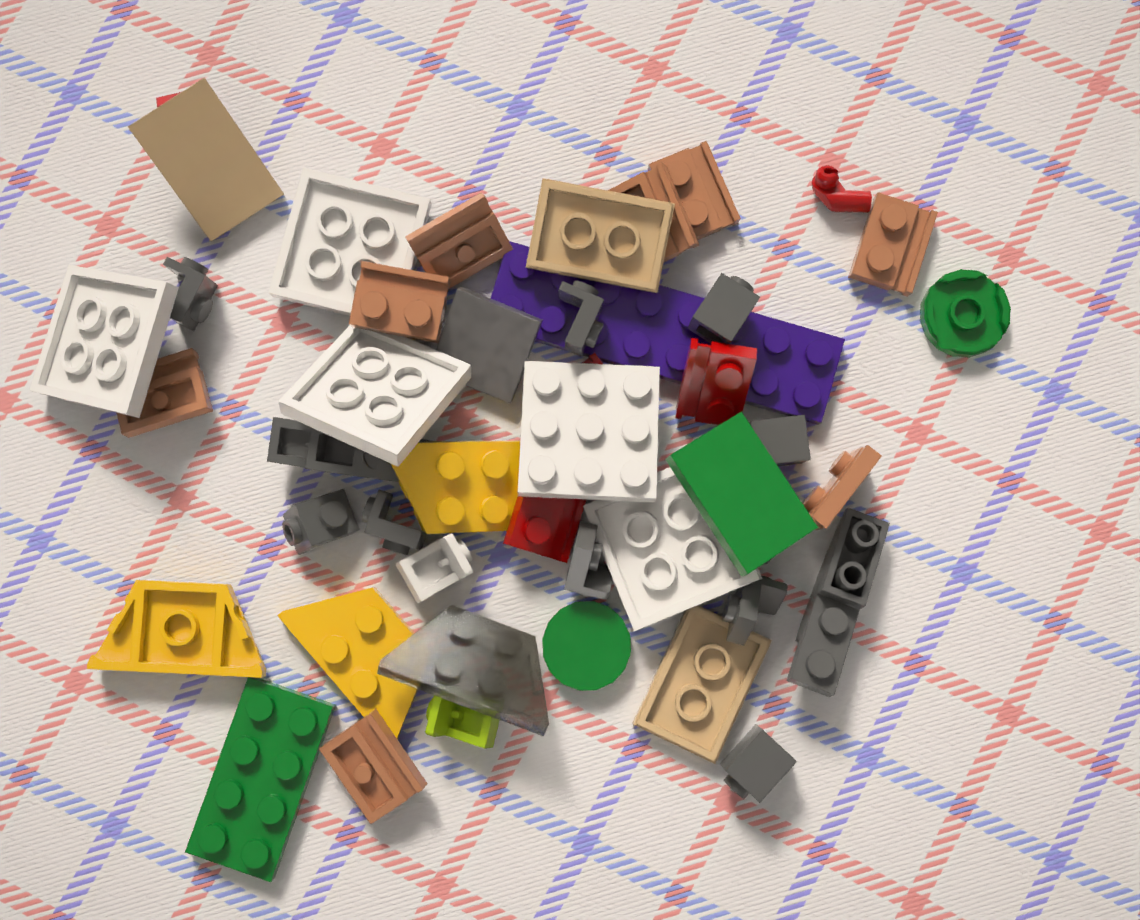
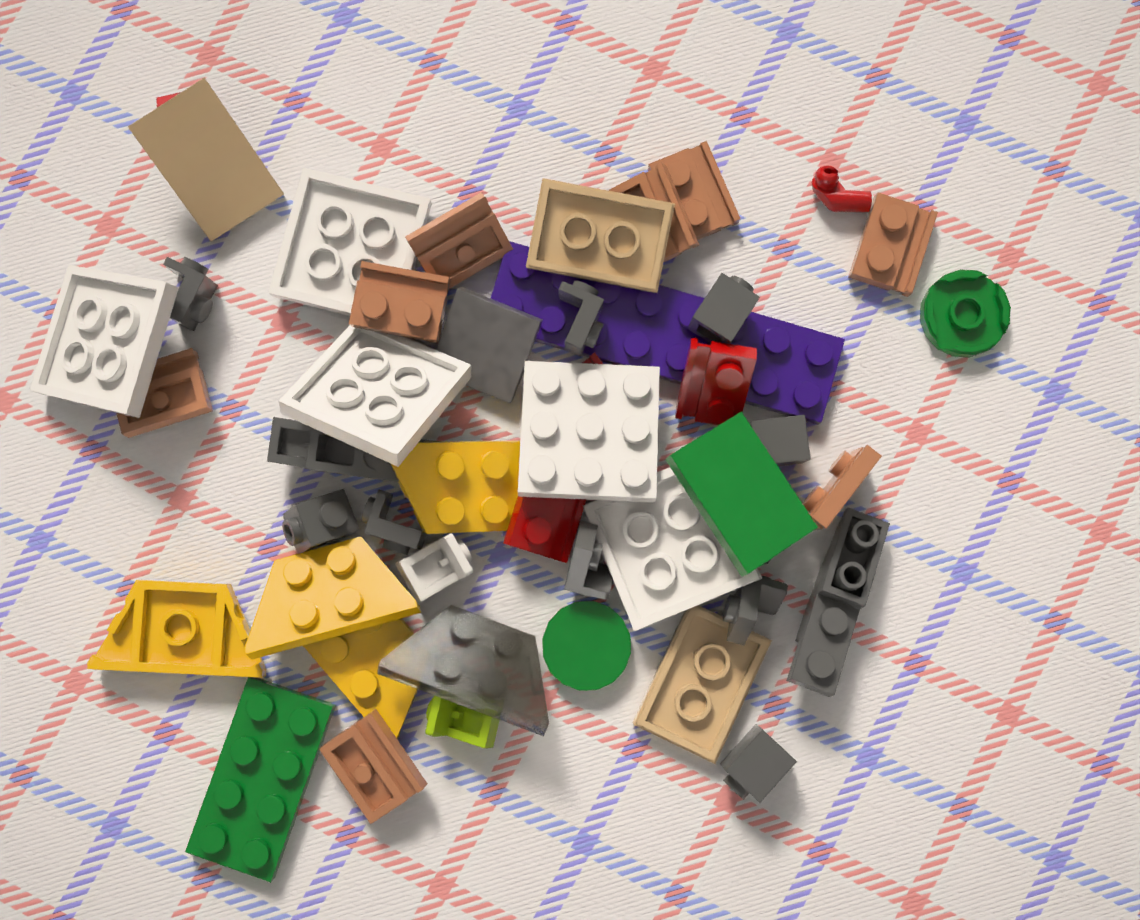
(326, 596): none -> yellow wing

